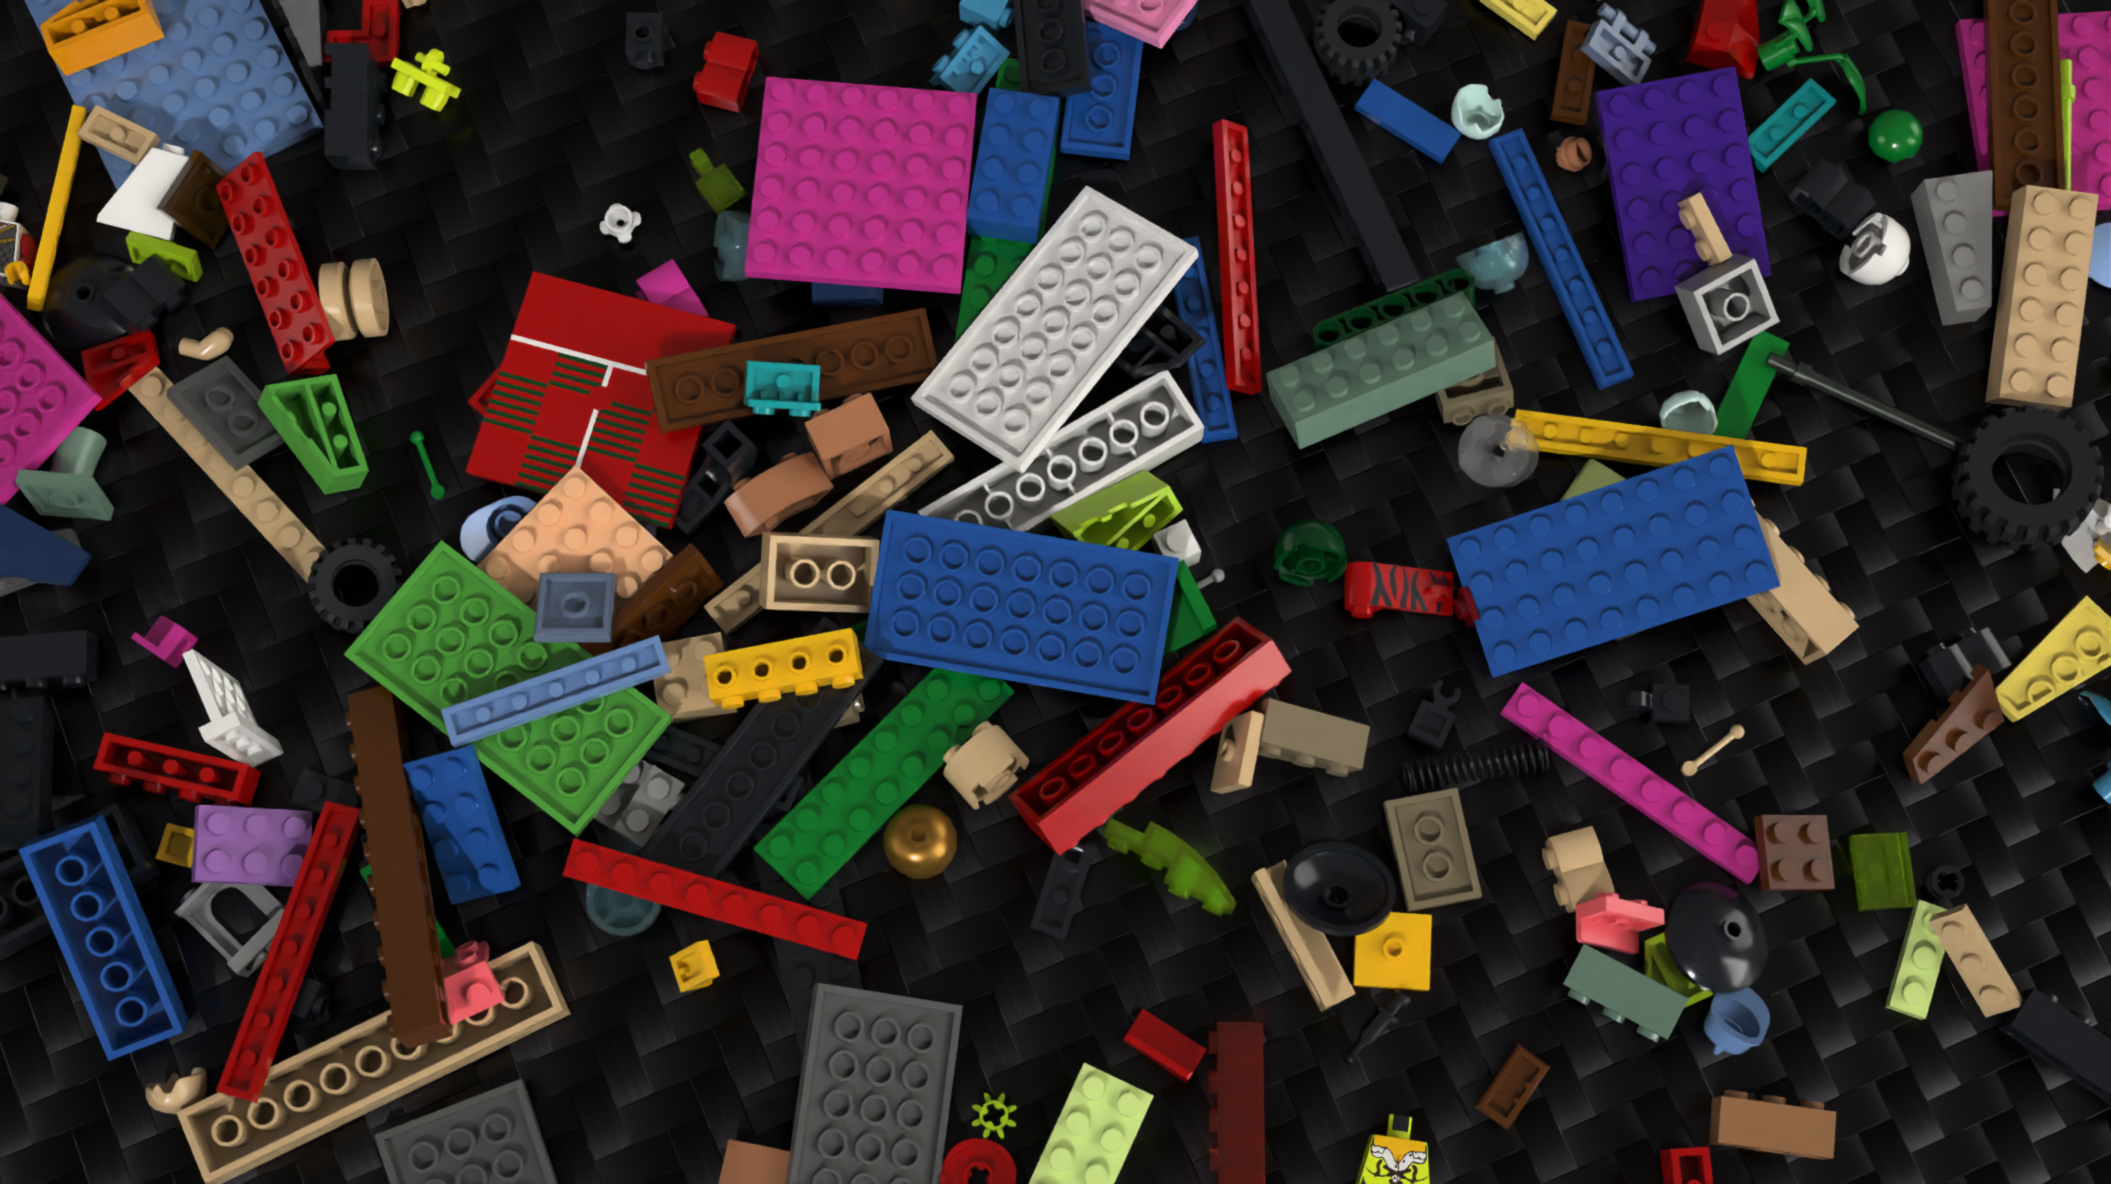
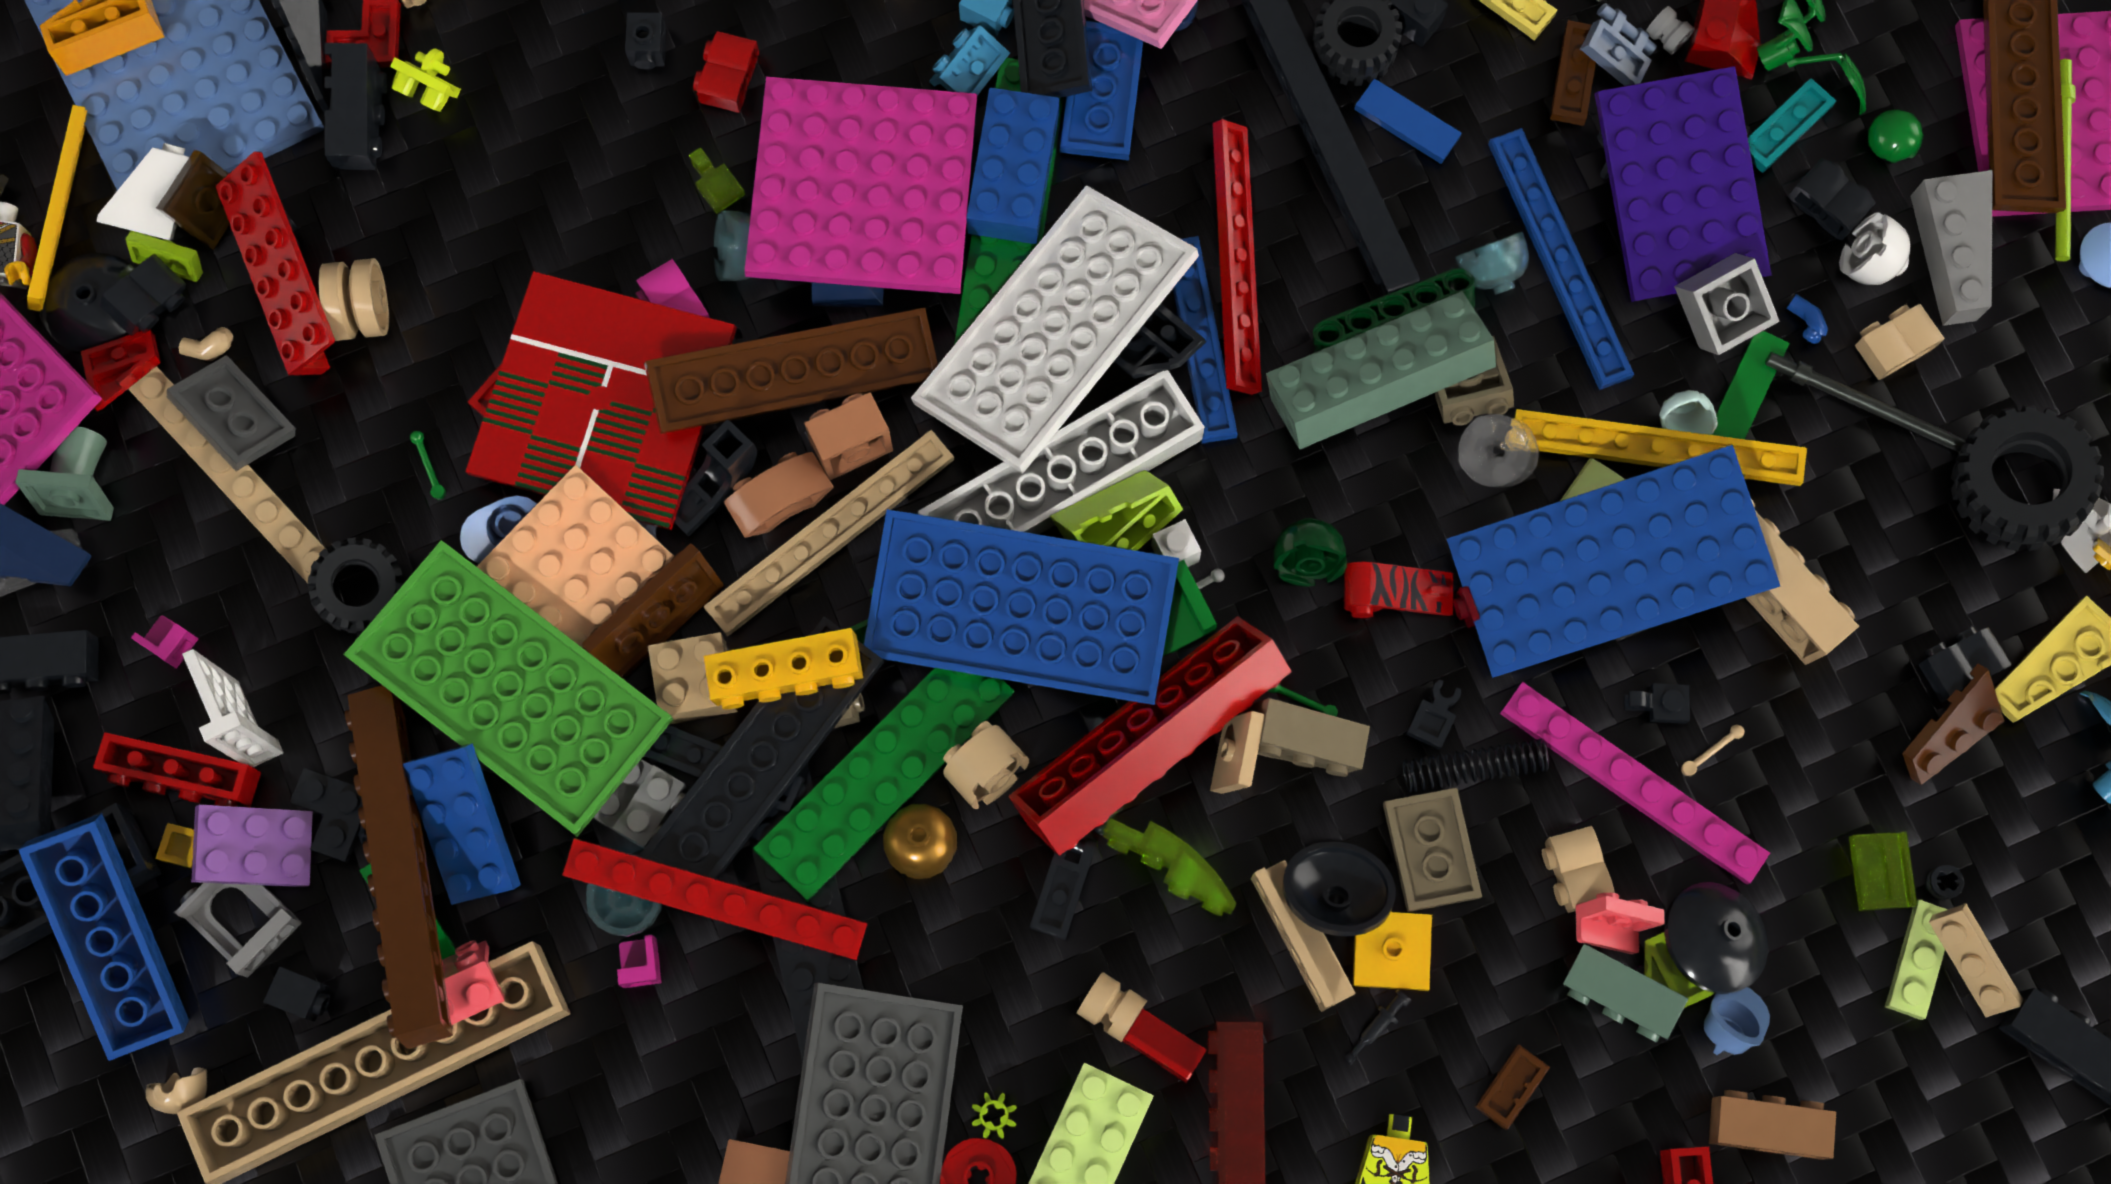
(118, 135): tan plate -> none
(290, 953): red plate -> none
(318, 430): bright green wedge -> none
(555, 691): medium blue plate -> none
(575, 607): sand blue plate -> none
(620, 213): white plate -> none
(639, 963): none -> dark pink panel
(694, 966): yellow bracket -> none
(782, 386): teal bracket -> none
(817, 572): tan brick -> none
(1111, 1006): none -> tan wheel
(1329, 709): none -> green hinge
(1476, 112): light aqua hair -> none
(1573, 154): nougat plate -> none
(1670, 30): none -> light grey wheel
(1698, 218): tan plate -> none
(1794, 853): reddish brown plate -> none
(1813, 317): none -> blue arm
(1898, 341): none -> tan brick
(2042, 298): tan brick -> none

